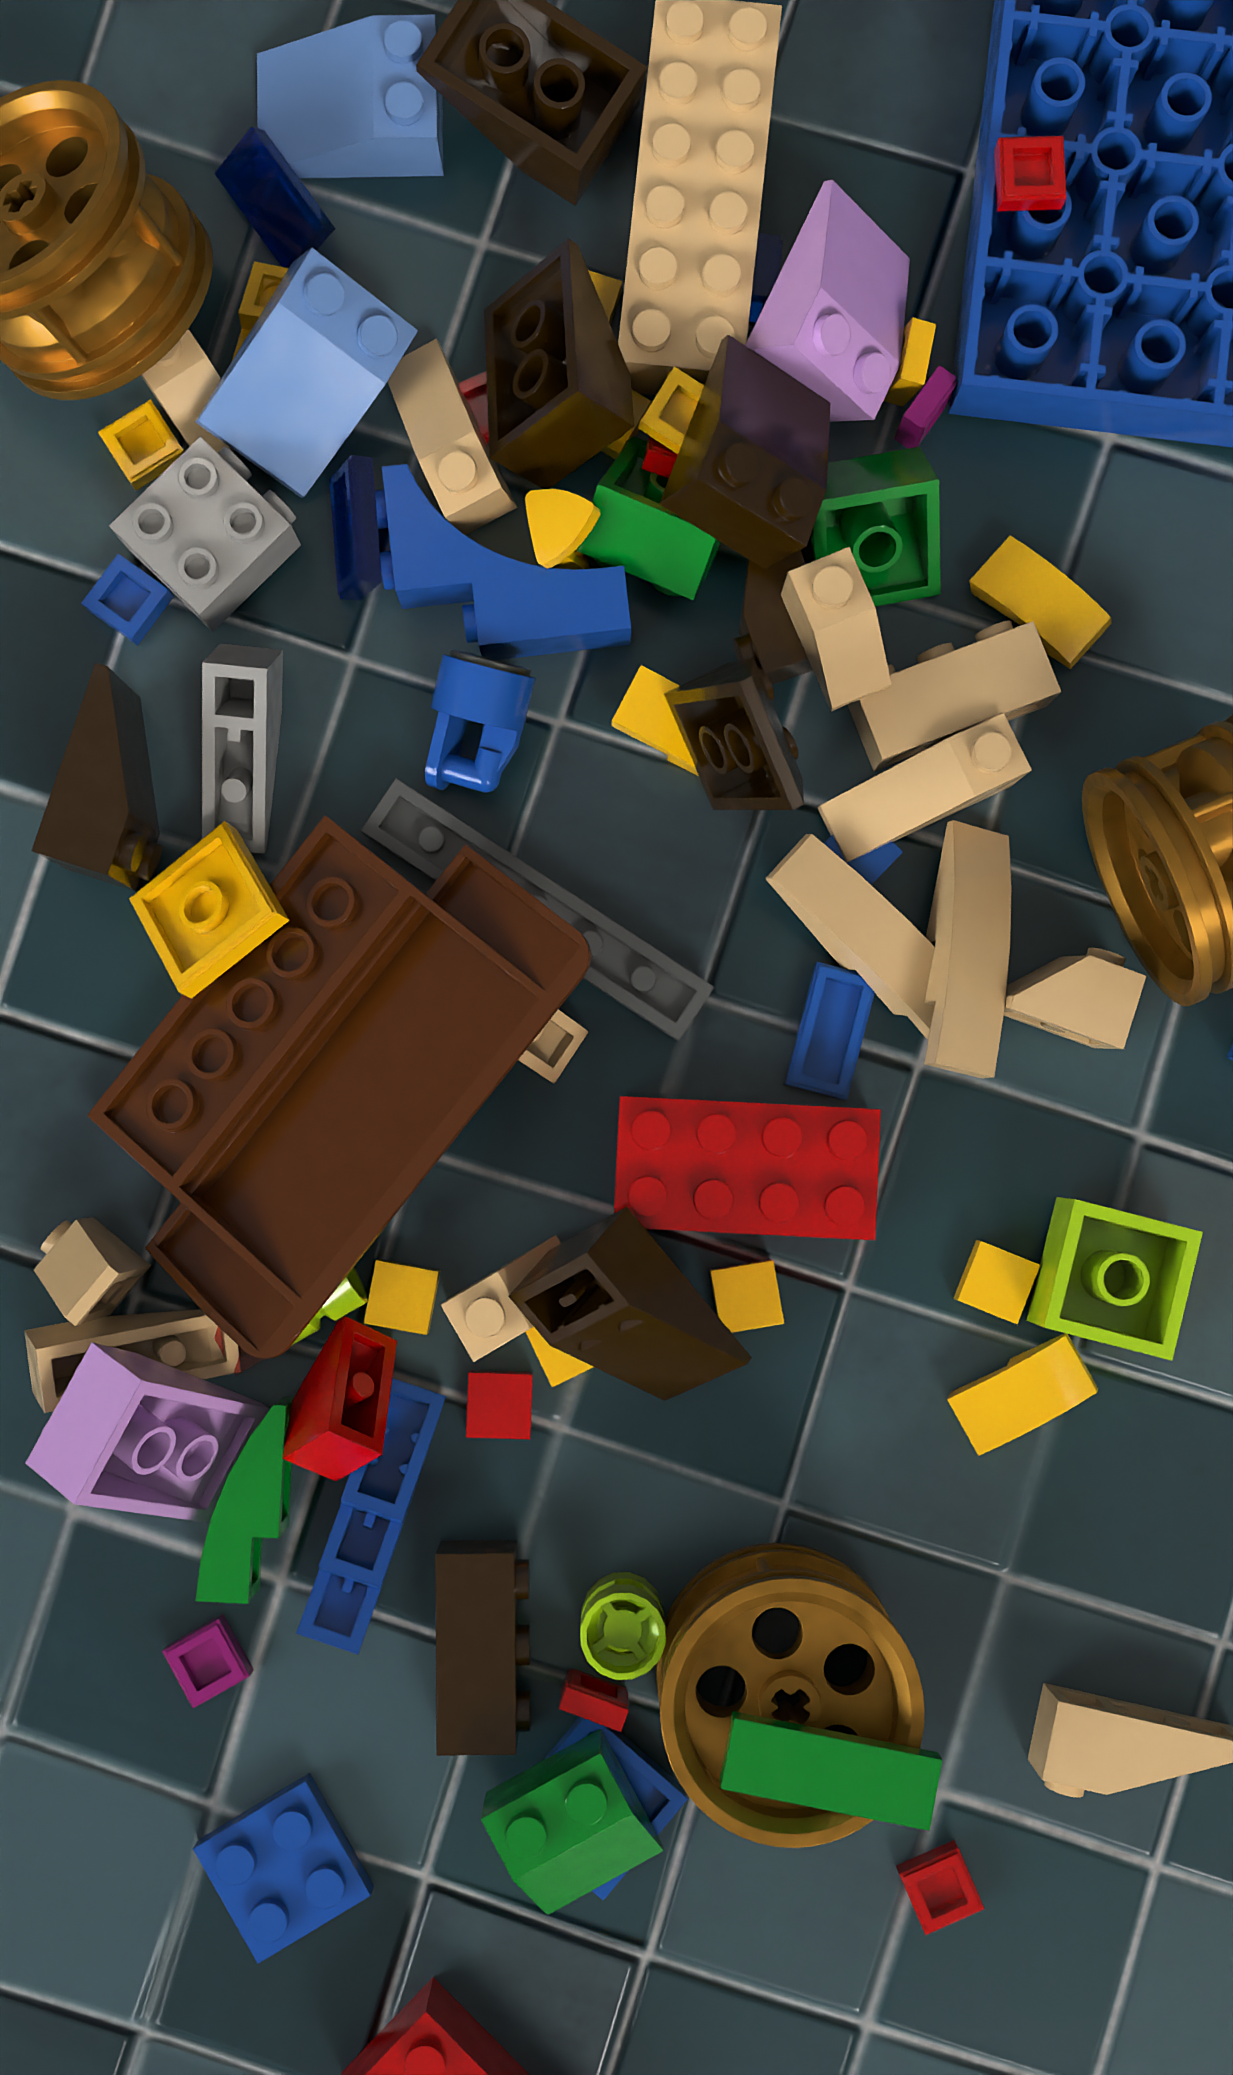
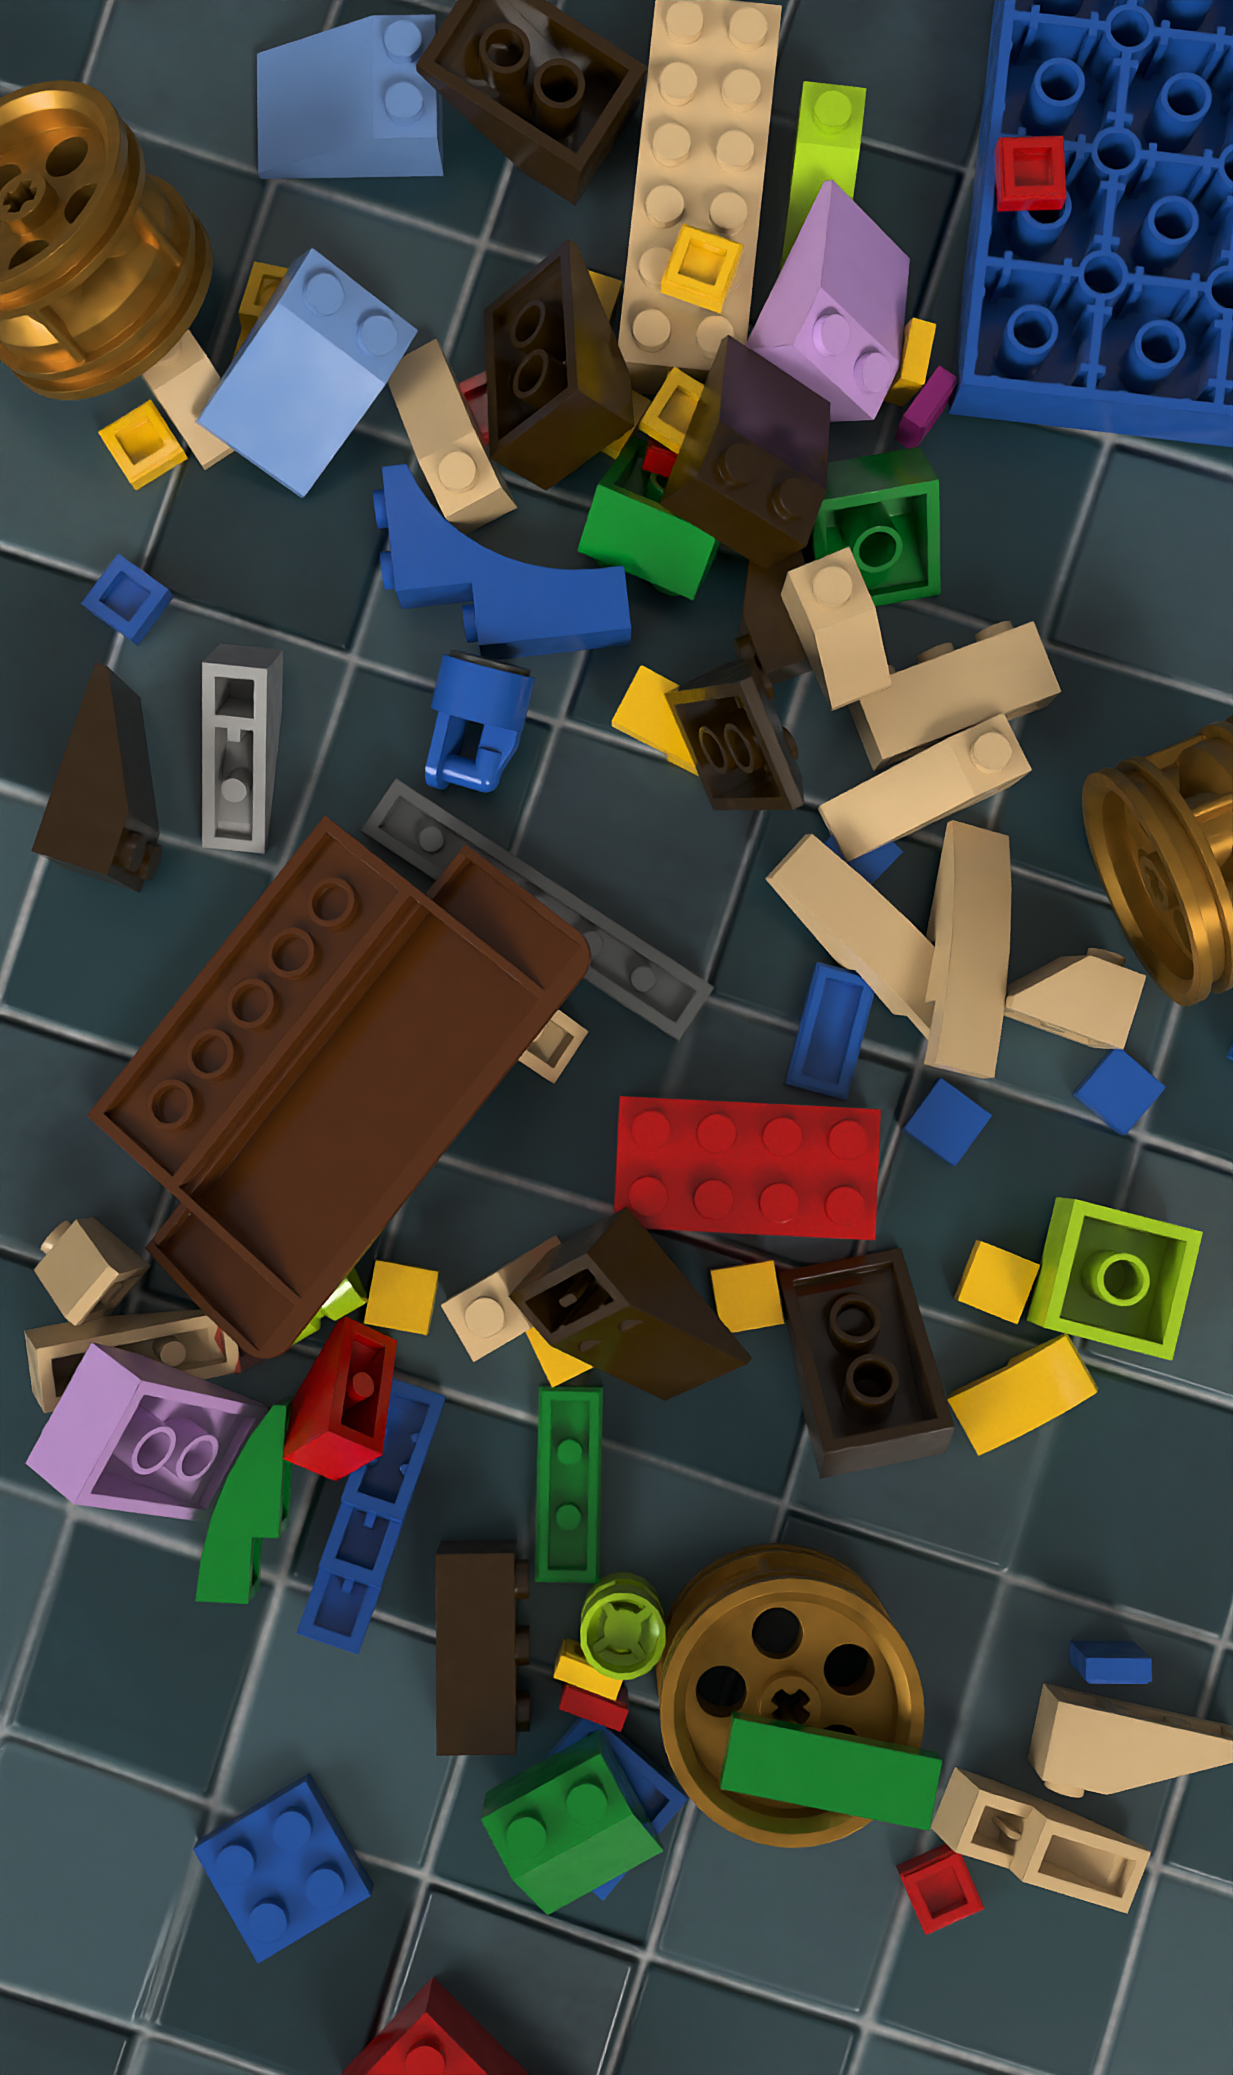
(208, 532): light grey brick -> none
(208, 910): yellow plate -> none
(208, 1661): magenta tile -> none
(273, 198): clear blue tile -> none
(355, 528): clear blue tile -> none
(499, 1404): red tile -> none
(559, 526): yellow tile -> none
(569, 1483): none -> green tile
(574, 1669): none -> yellow tile
(701, 268): none -> yellow tile
(765, 271): clear blue tile -> none
(823, 149): none -> lime slope
(864, 1363): none -> dark brown slope
(946, 1122): none -> blue tile
(1032, 589): yellow slope -> none
(1039, 1841): none -> tan slope
(1111, 1662): none -> blue tile
(1118, 1090): none -> blue tile

